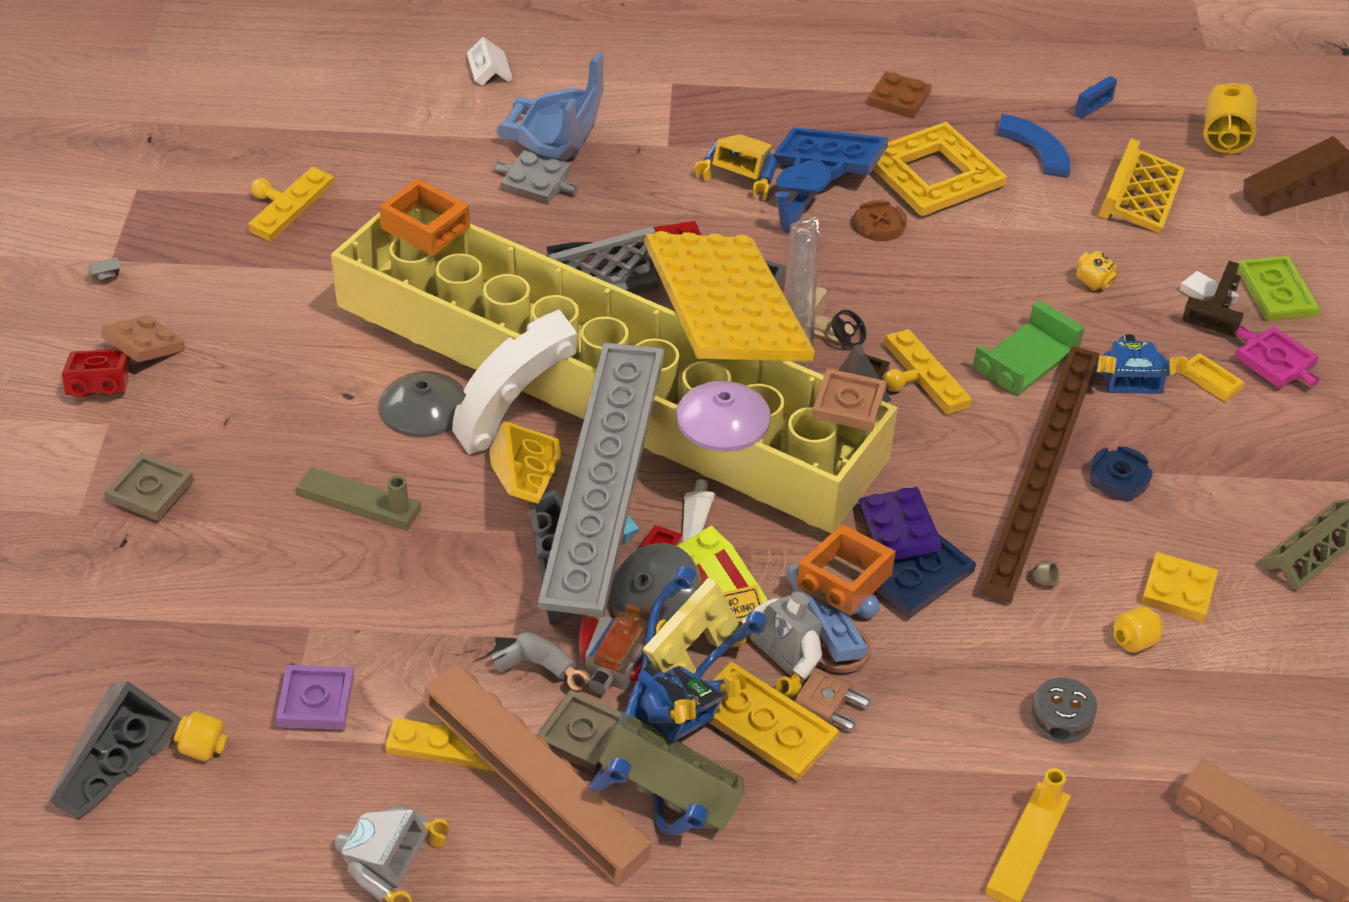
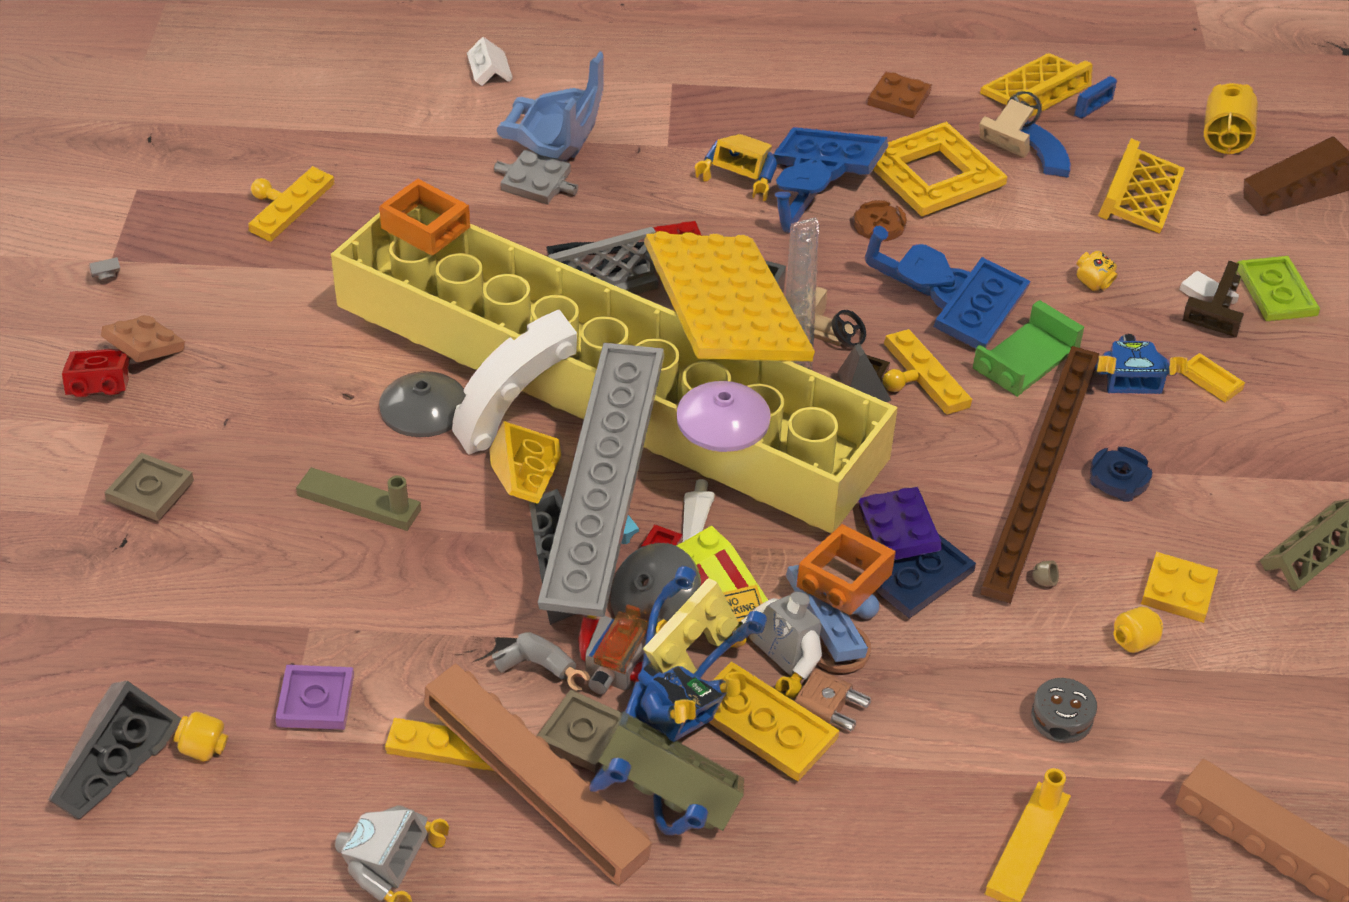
(849, 399): nougat plate -> none
(972, 302): none -> blue plate
(1006, 129): none -> tan piece
(1061, 82): none -> yellow fence
(1276, 357): dark pink plate -> none

